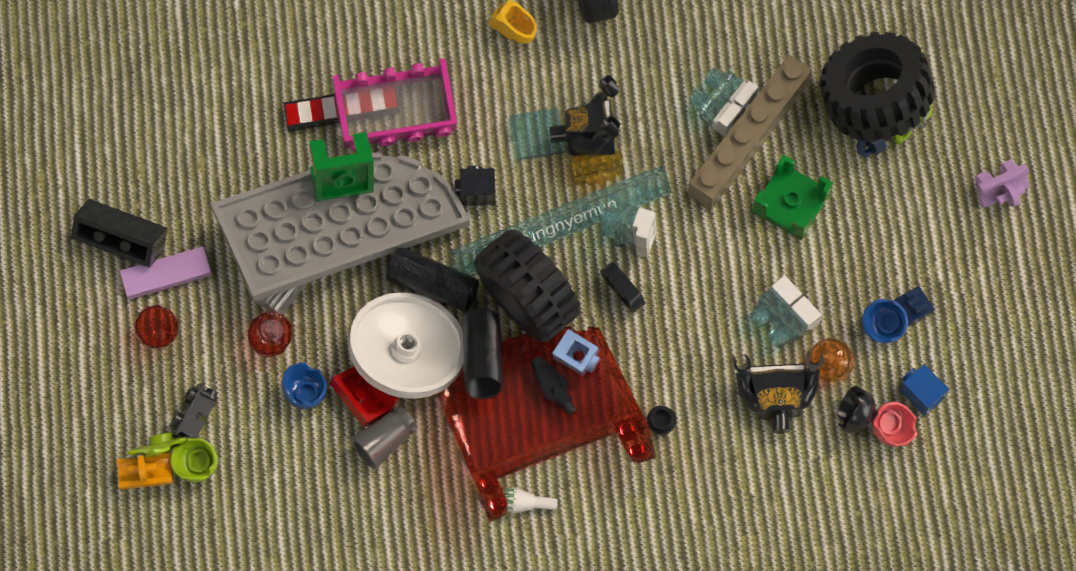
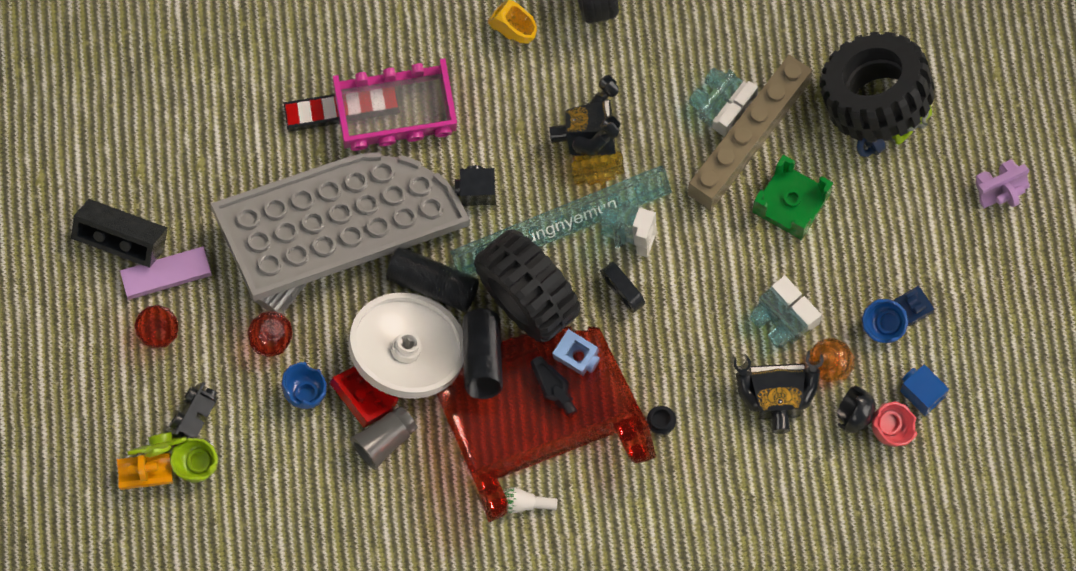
(342, 174): green panel -> none
(532, 134): clear light blue piece -> none

